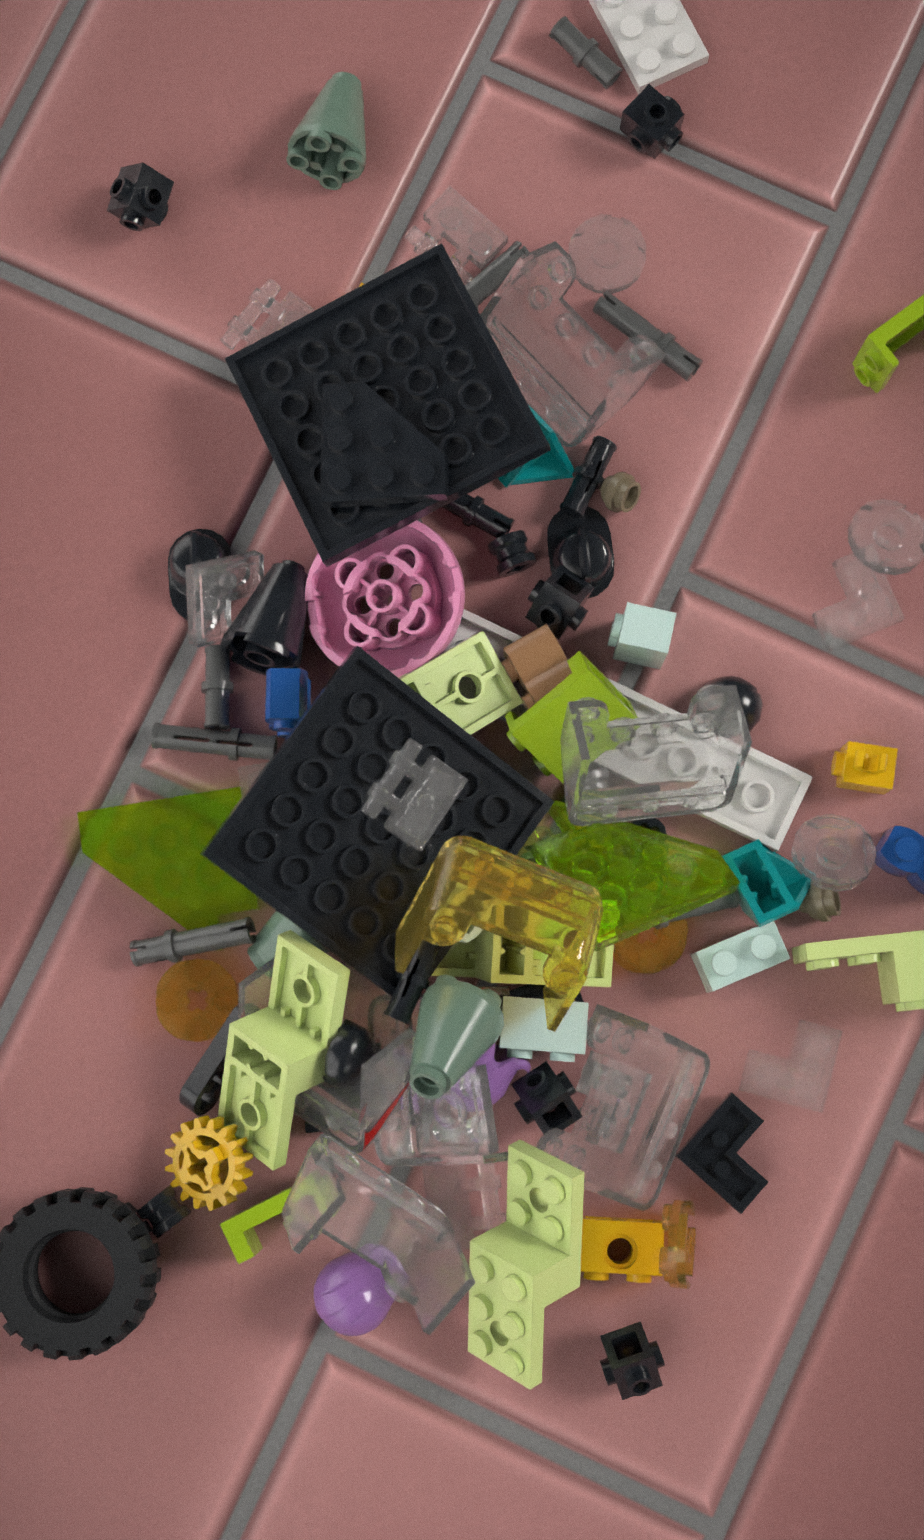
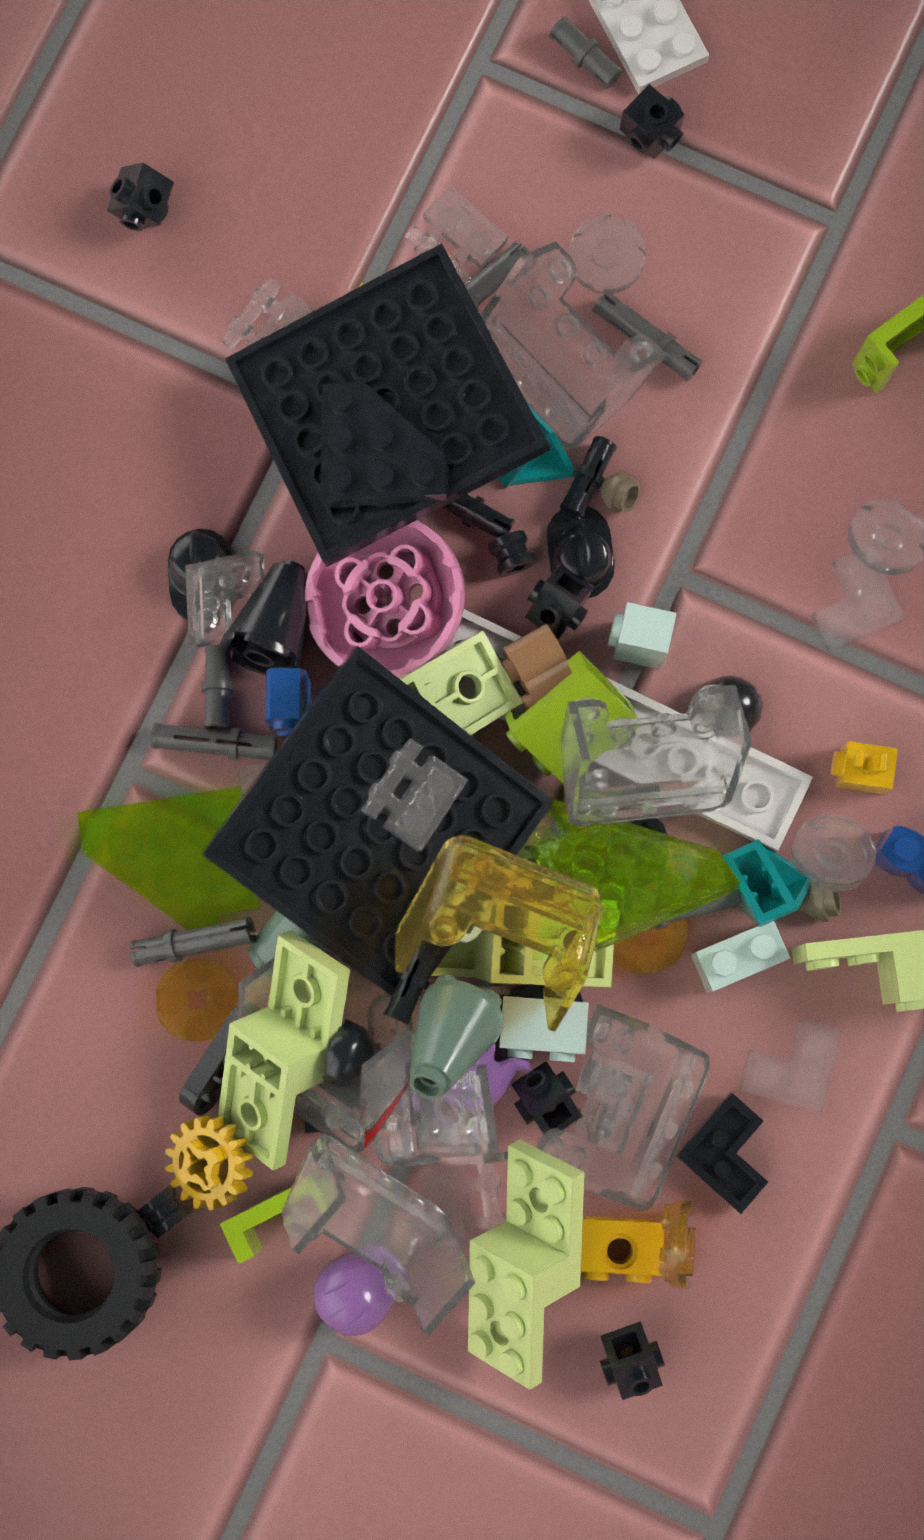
(332, 134): sand green cone -> none

